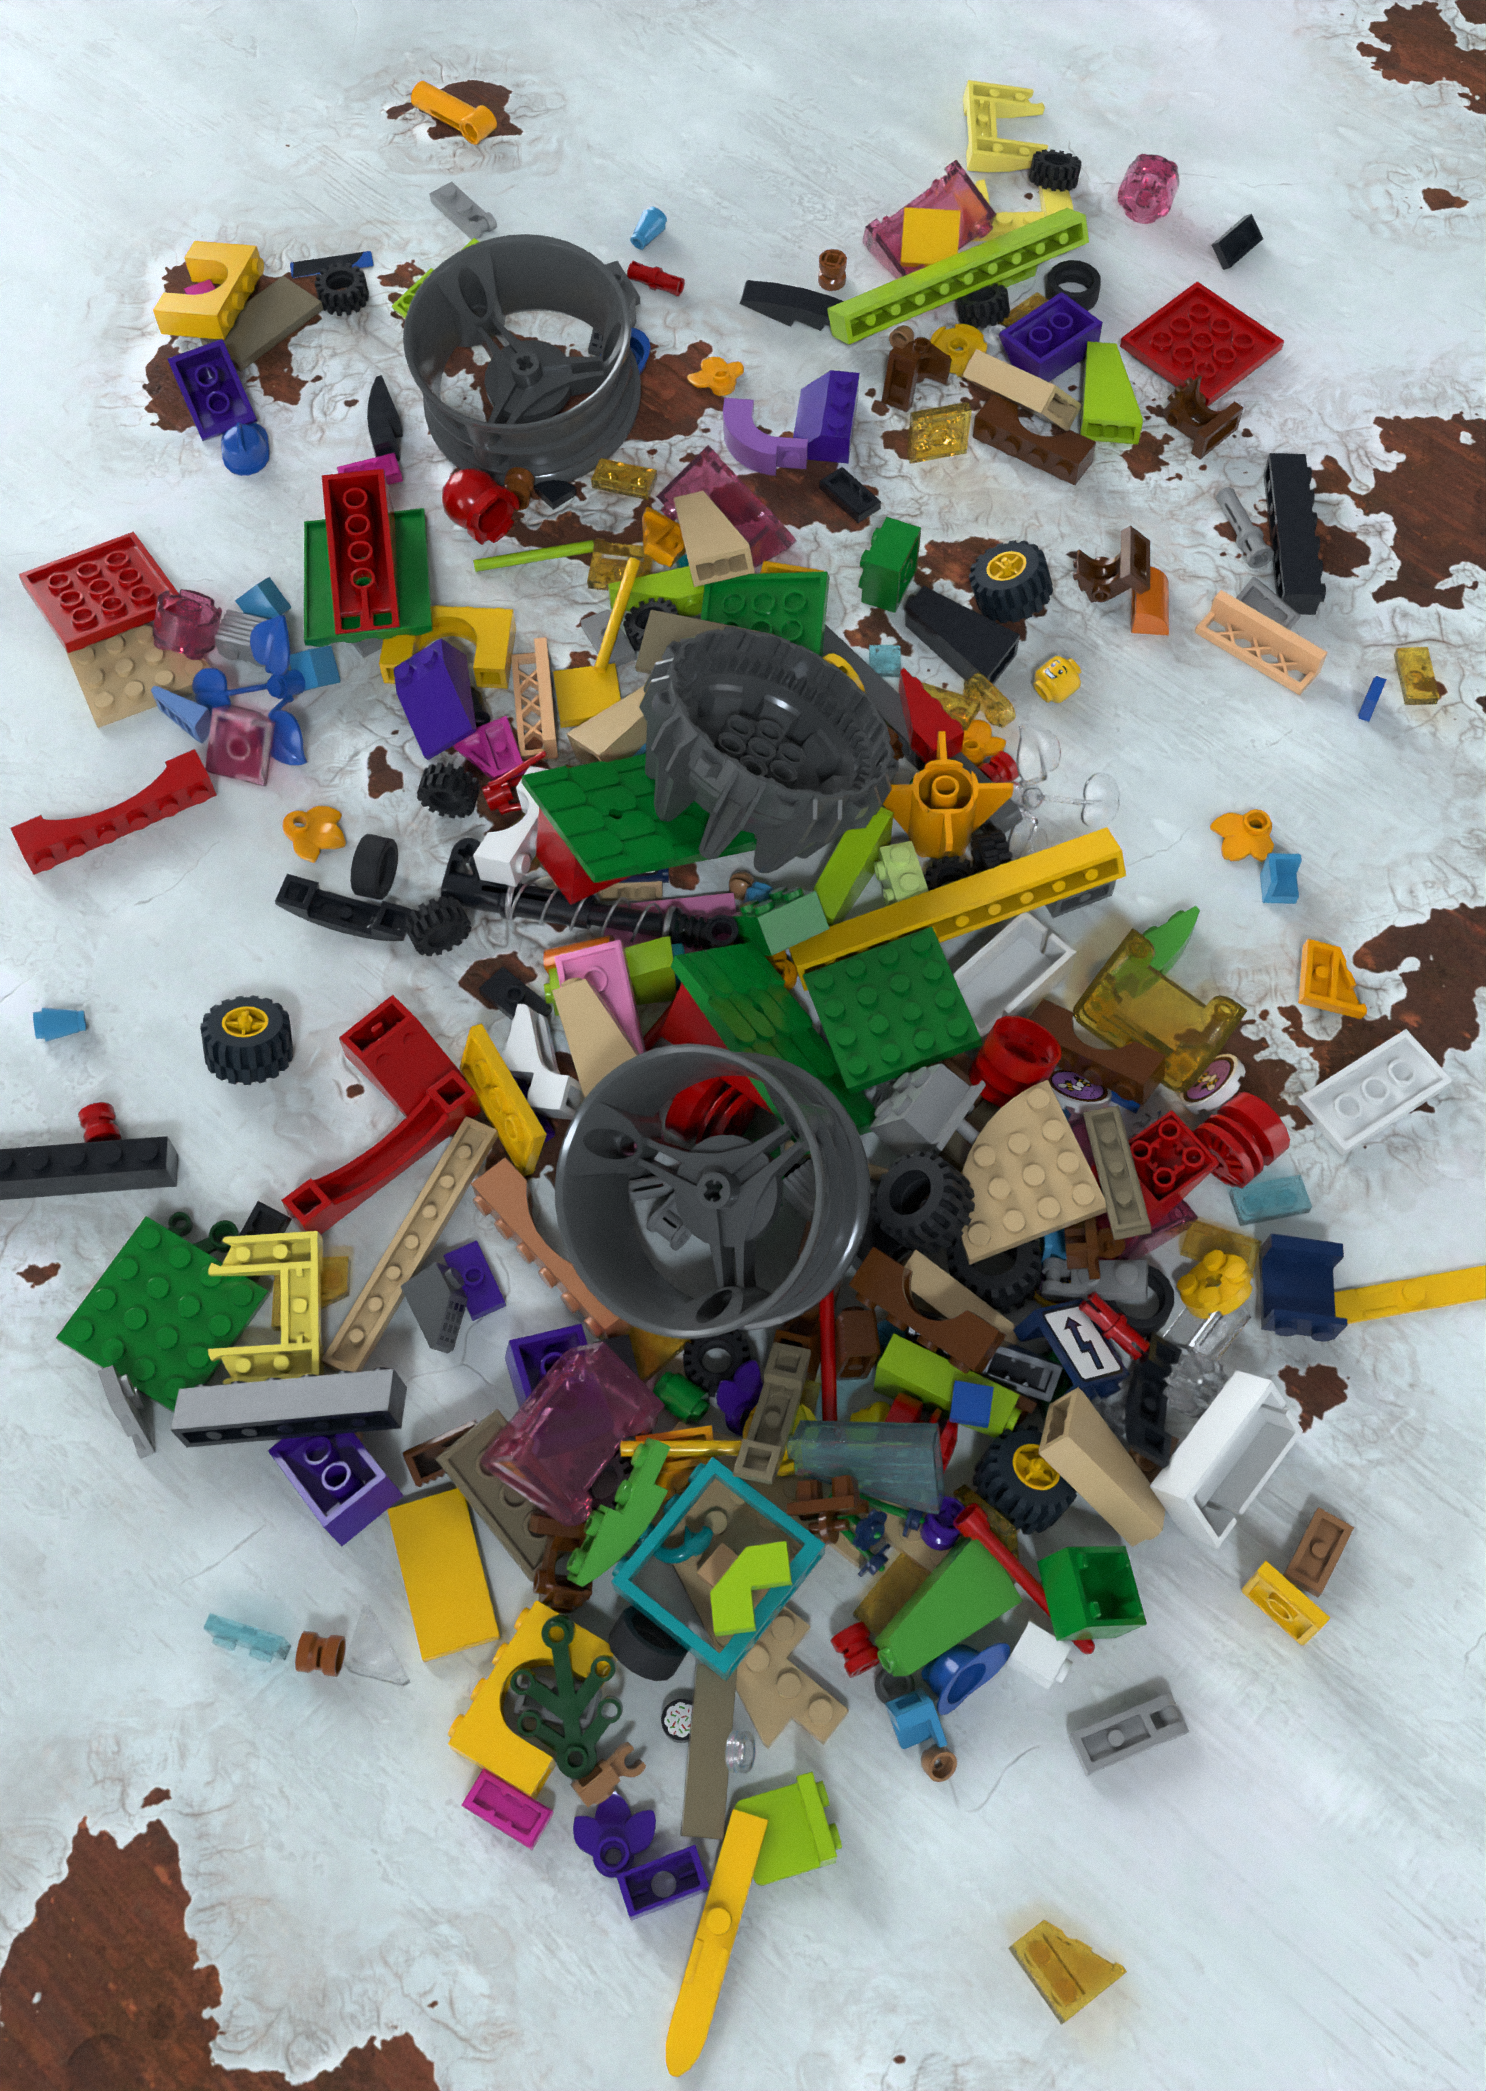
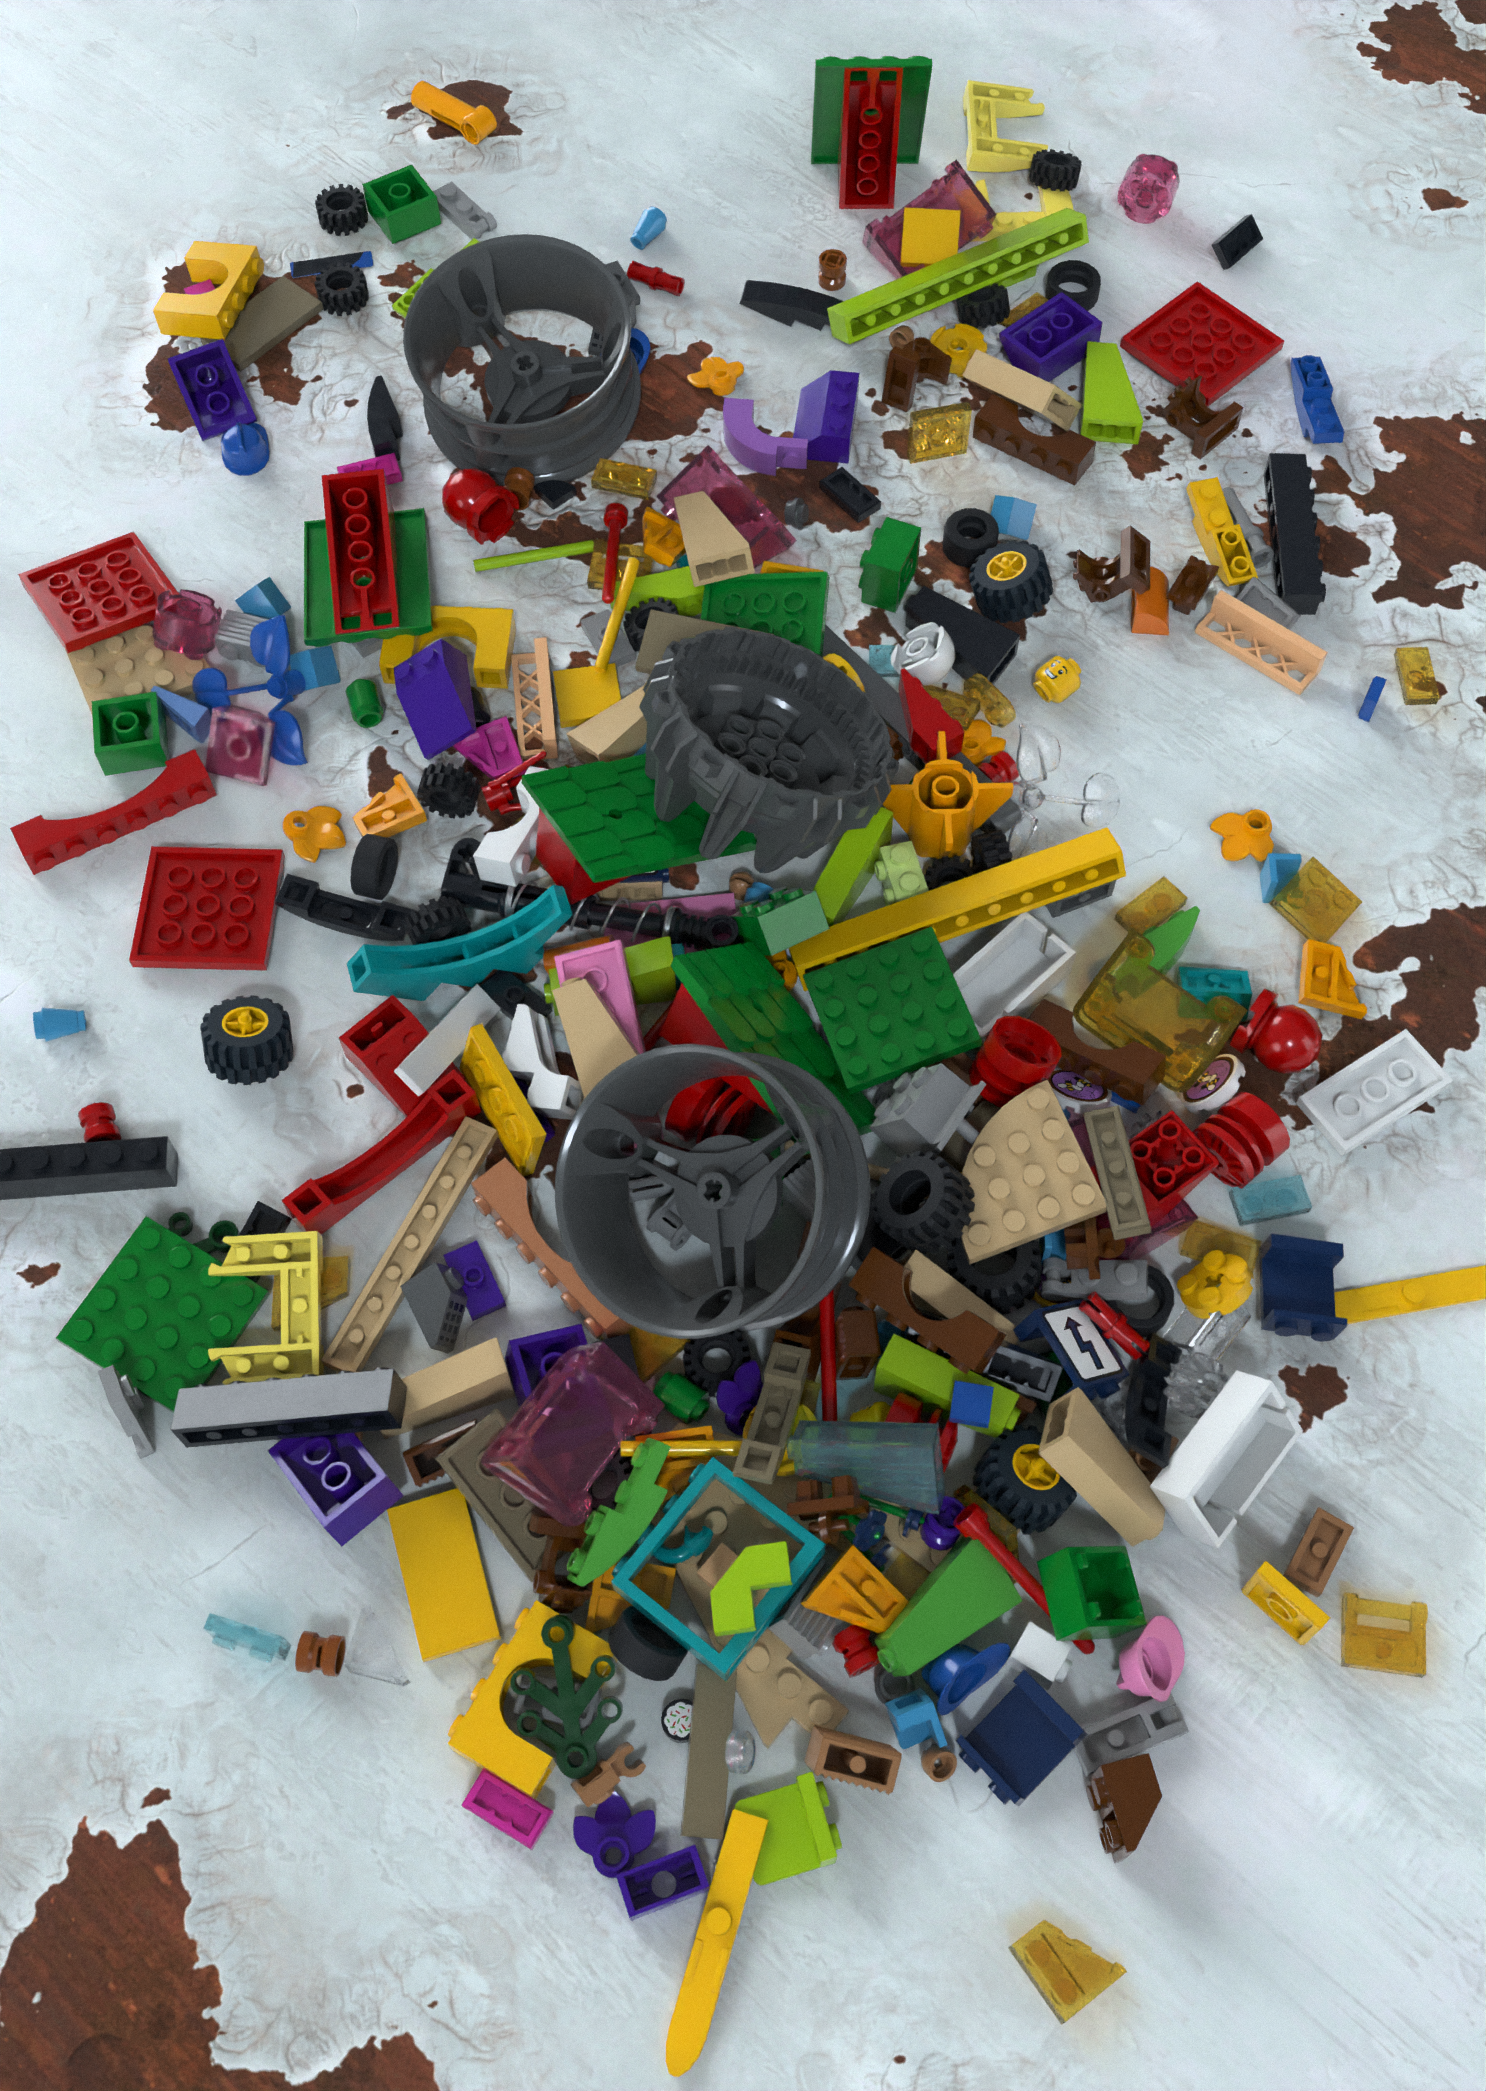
(130, 733): none -> green brick
(207, 908): none -> red plate
(338, 199): none -> black tyre
(364, 703): none -> green brick
(390, 811): none -> light orange wing
(402, 204): none -> green brick
(446, 1040): none -> white tile
(455, 1387): none -> tan slope
(464, 960): none -> teal arch
(608, 1605): none -> light orange wing
(615, 519): none -> red piece
(796, 513): none -> dark grey plate
(803, 1628): none -> light grey brick
(852, 1759): none -> medium nougat brick
(856, 1593): none -> light orange wing
(868, 122): none -> piece
(926, 654): none -> white cylinder
(969, 523): none -> black tyre
(1013, 516): none -> dark azure panel
(1021, 1740): none -> dark blue panel
(1126, 1800): none -> reddish brown slope
(1151, 906): none -> clear yellow plate
(1152, 1660): none -> bright pink piece
(1191, 585): none -> reddish brown hips
(1208, 983): none -> teal bracket
(1217, 533): none -> yellow slope
(1281, 1036): none -> red tile
(1313, 401): none -> blue slope
(1315, 902): none -> clear yellow plate
(1381, 1647): none -> clear yellow plate

